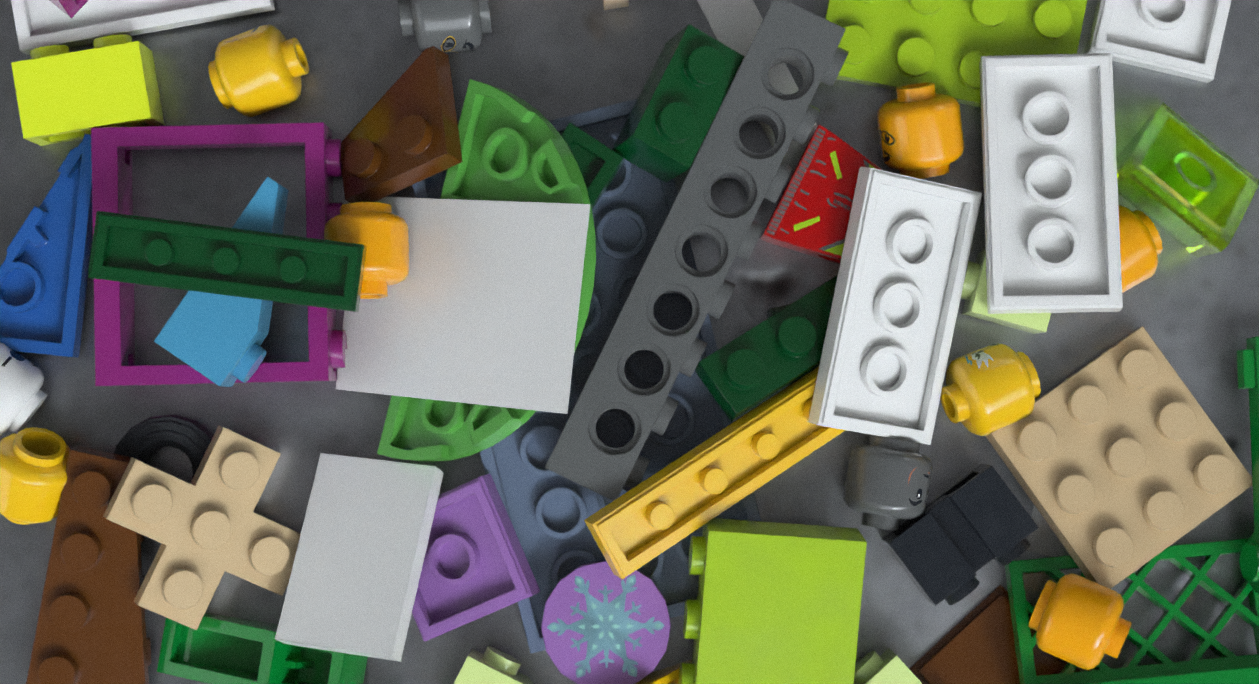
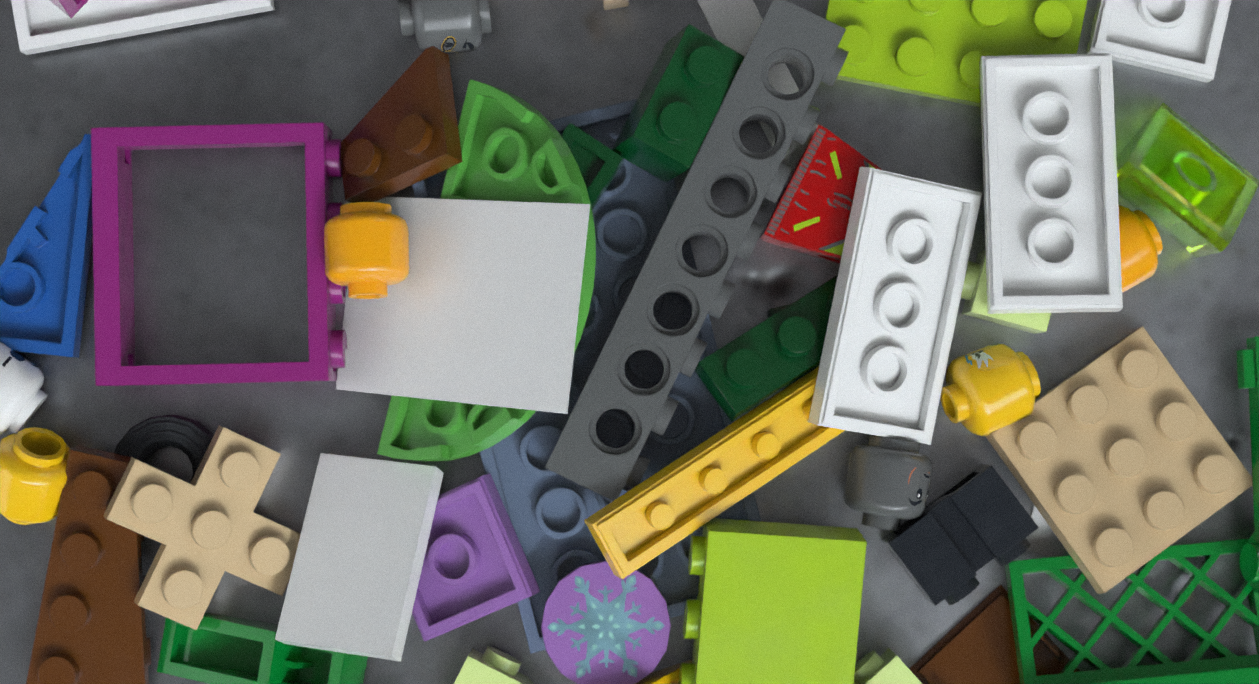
(75, 91): neon yellow piece -> none
(223, 332): dark azure slope -> none
(227, 261): dark green tile -> none
(258, 70): yellow head -> none
(920, 131): light orange head -> none
(1079, 621): light orange head -> none

